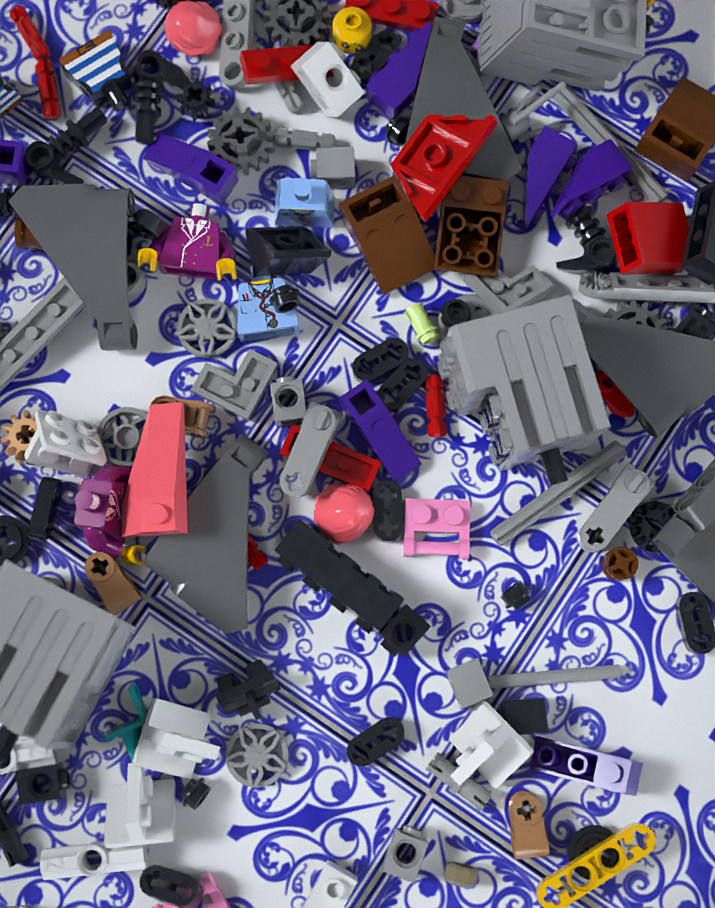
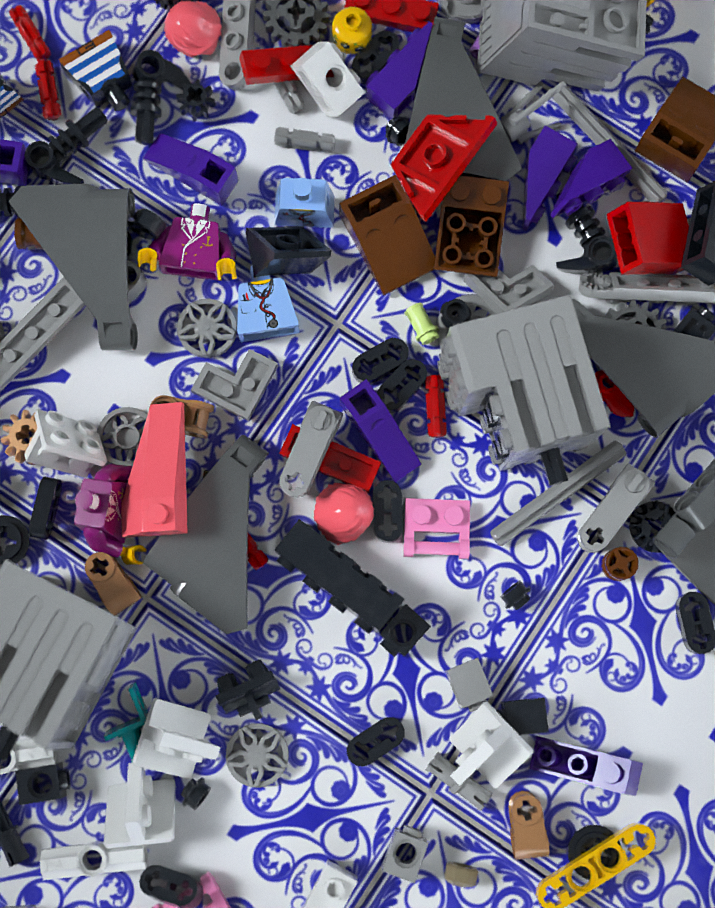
(254, 138): dark grey gear -> none
(284, 299): black plate -> none
(288, 415): light grey brick -> none
(335, 166): light grey brick -> none
(554, 676): light grey bar -> none

